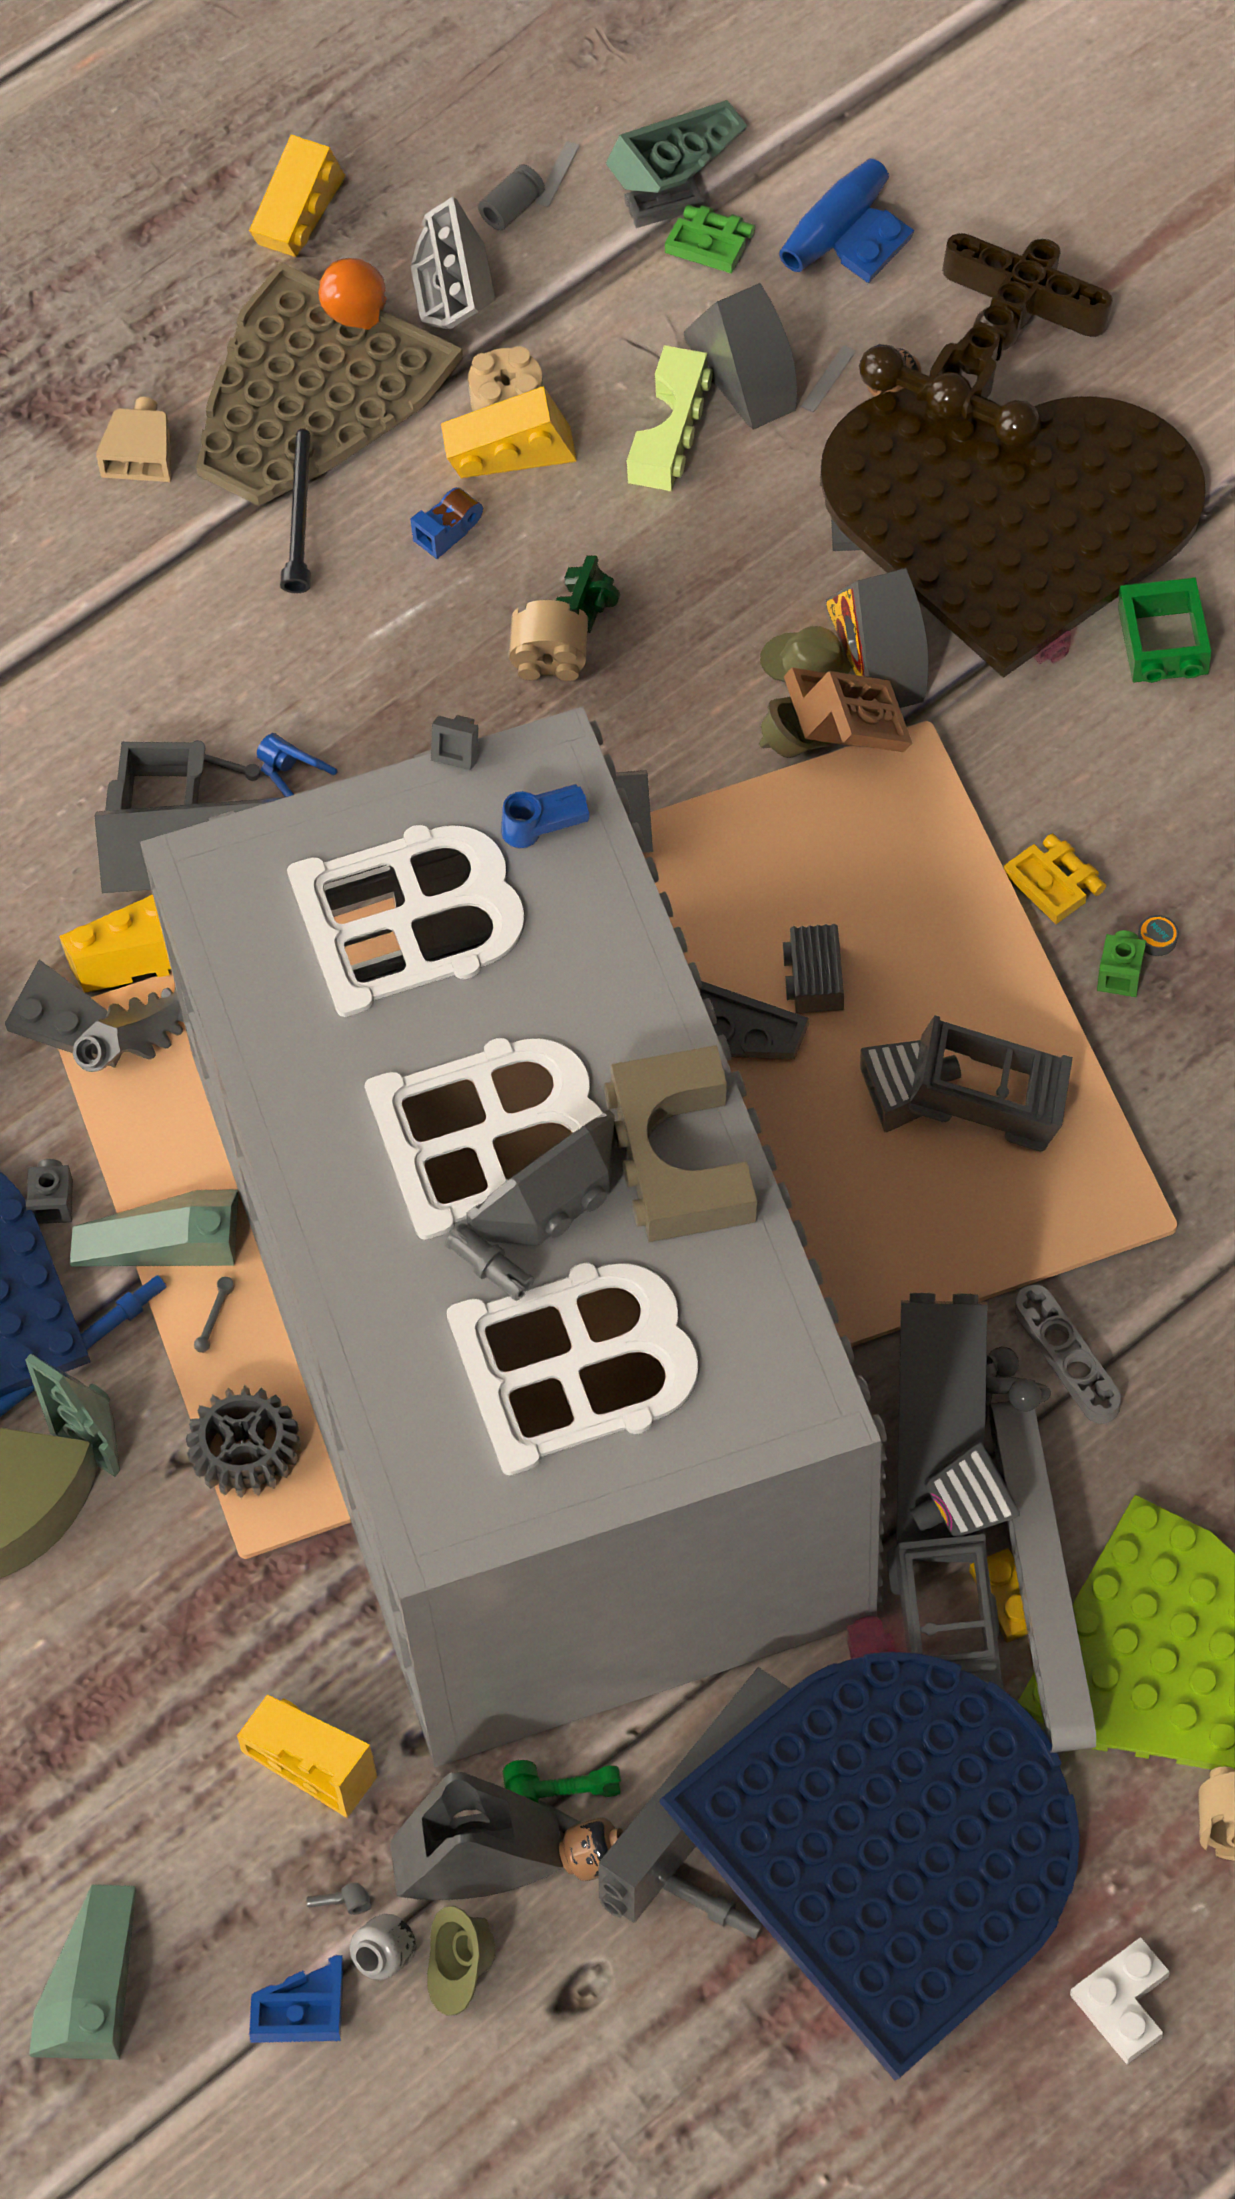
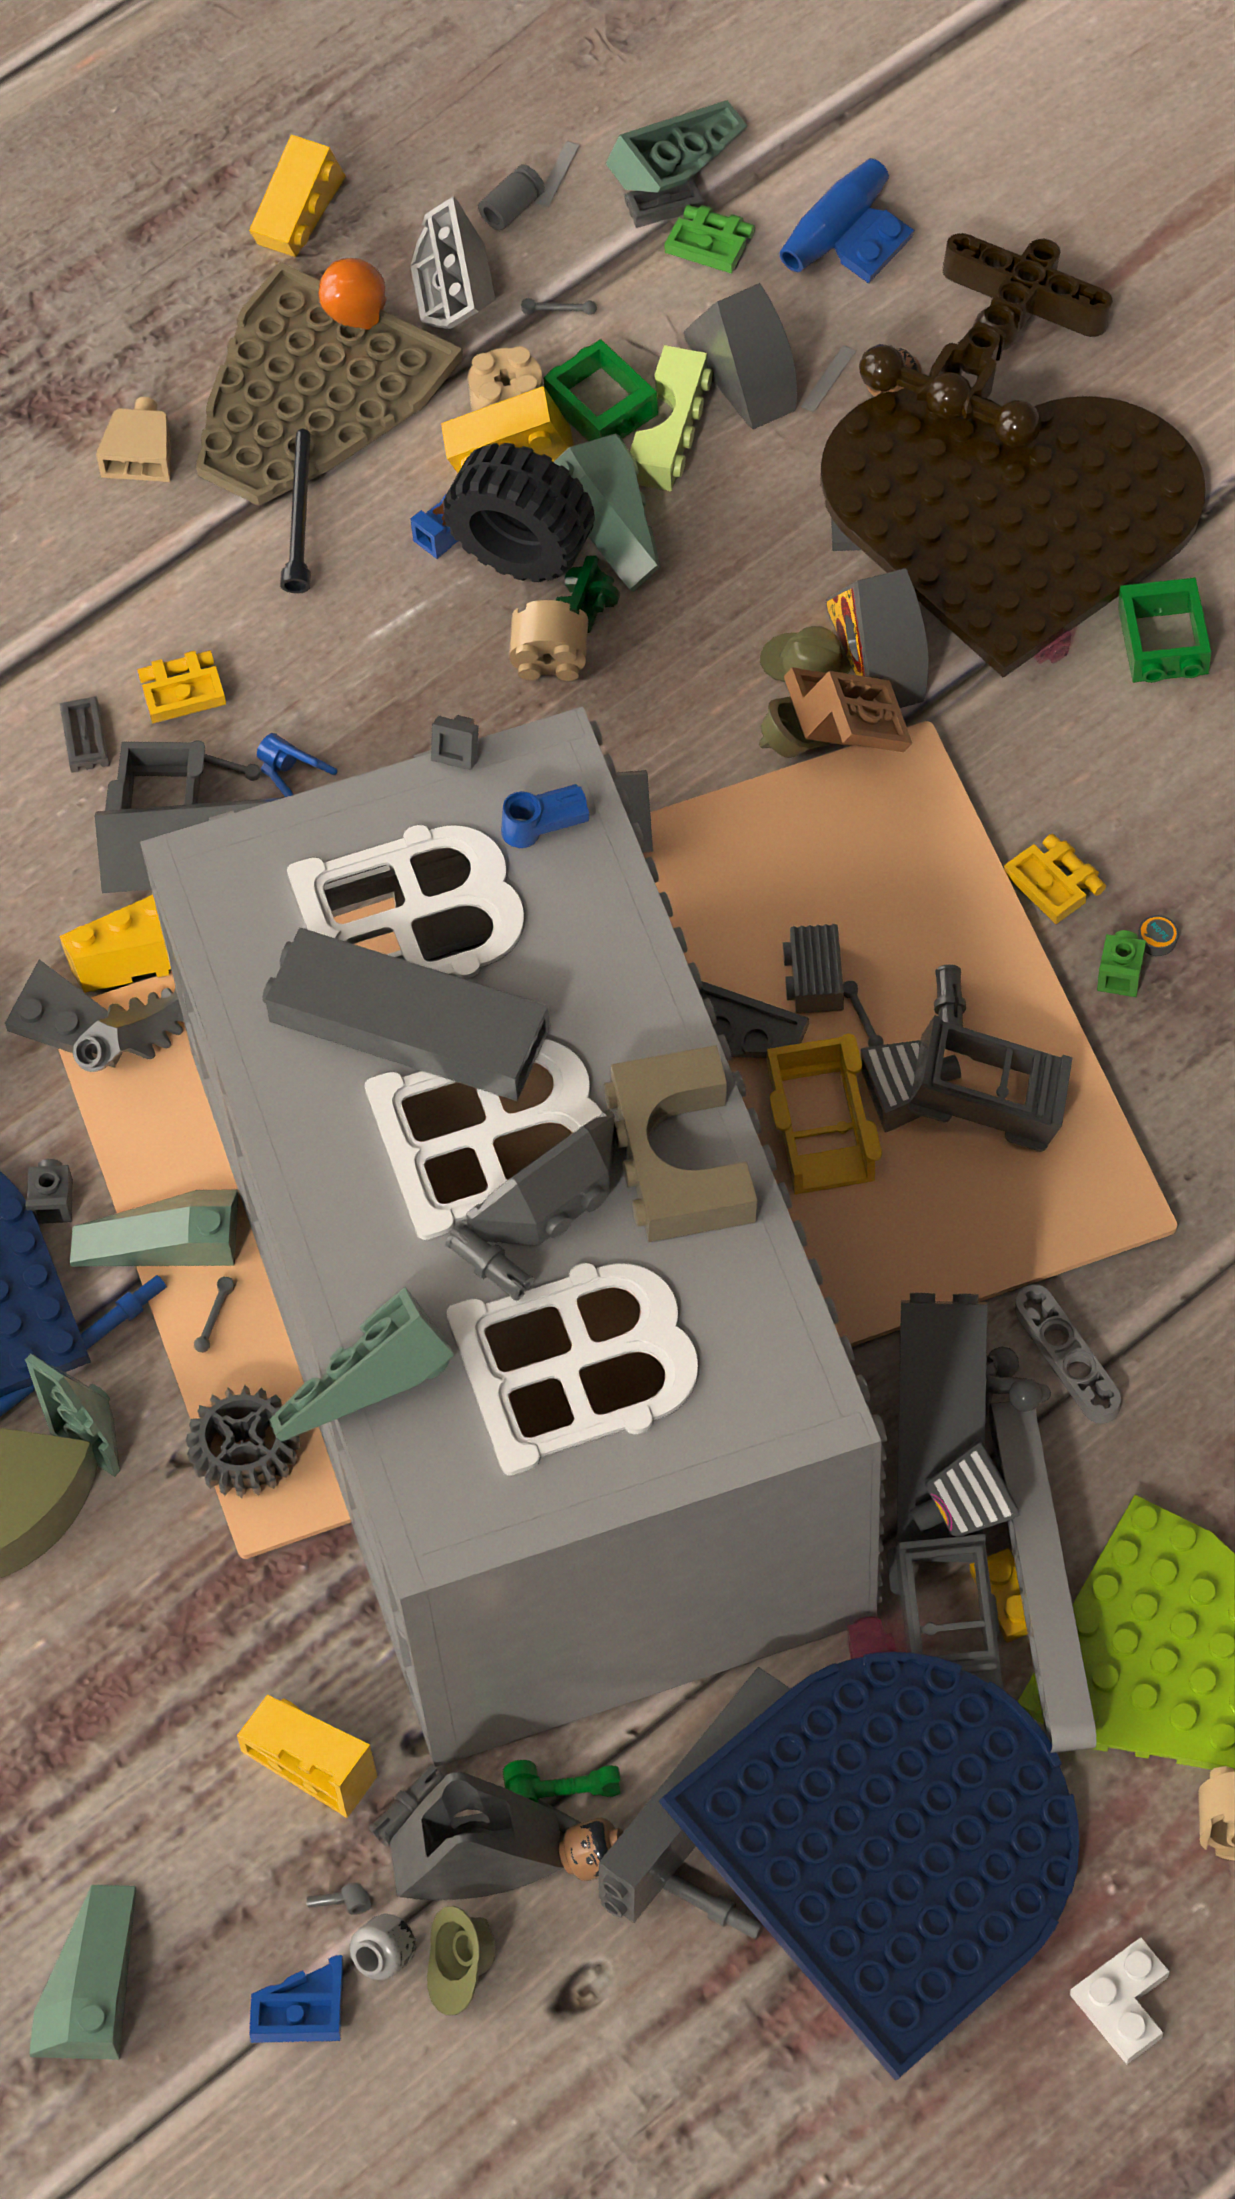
(88, 758): none -> flat silver tile
(182, 693): none -> yellow plate
(392, 1356): none -> sand green wedge
(404, 1805): none -> dark grey pin
(407, 1013): none -> dark grey brick
(519, 512): none -> black tyre
(529, 306): none -> dark grey hinge
(619, 419): none -> green window
(620, 519): none -> sand green wedge
(835, 1166): none -> yellow piece
(850, 991): none -> dark grey hinge
(949, 1001): none -> dark grey pin

